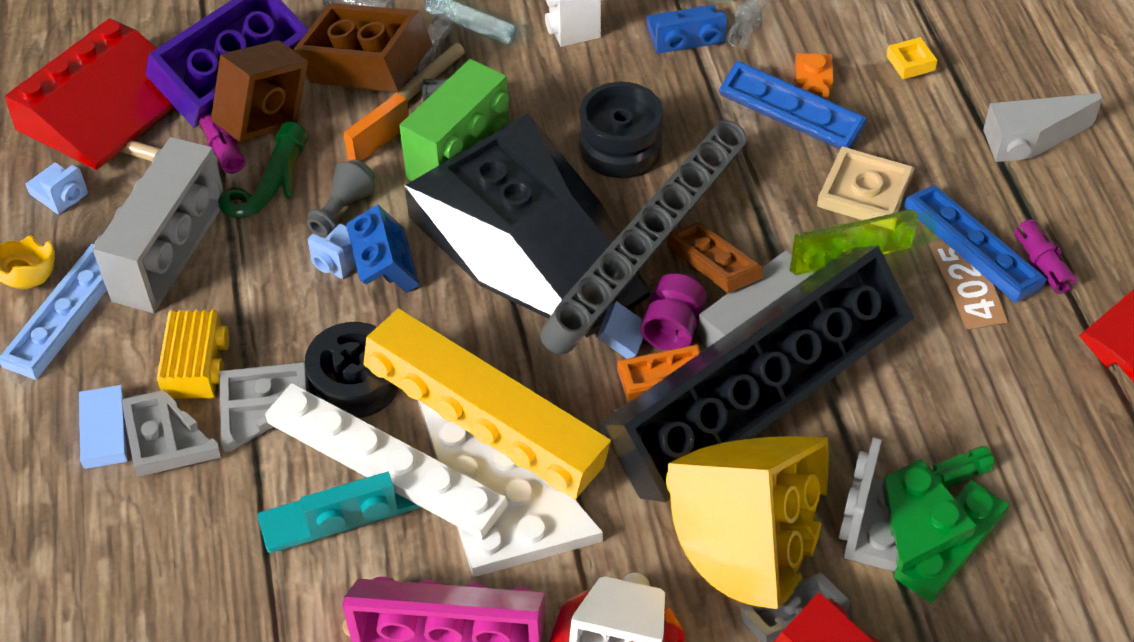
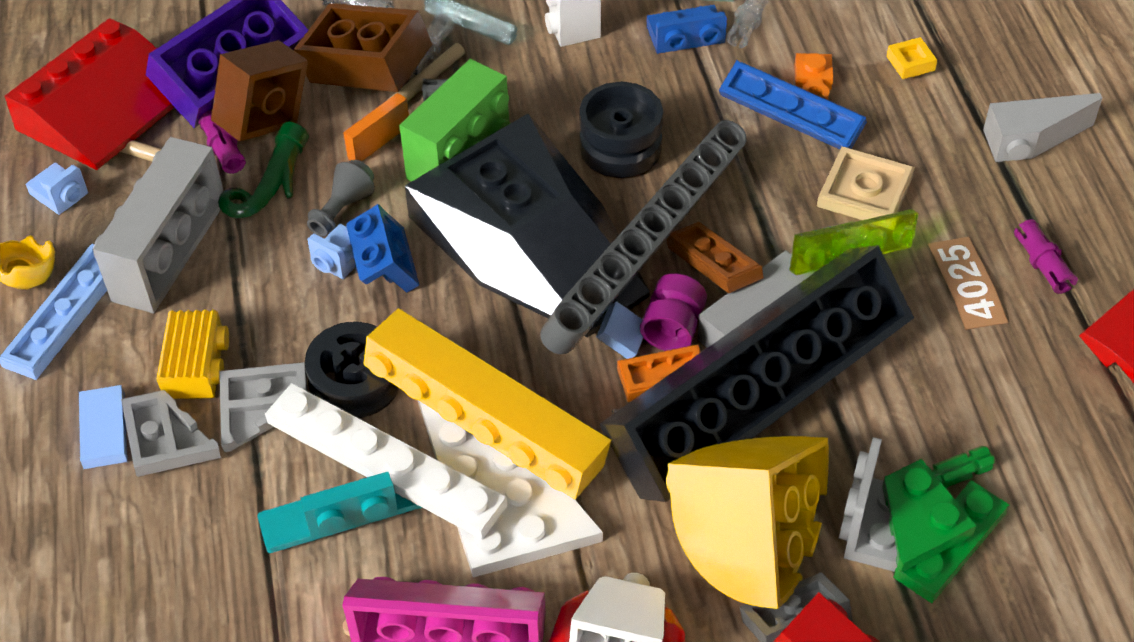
(975, 243): blue tile -> none

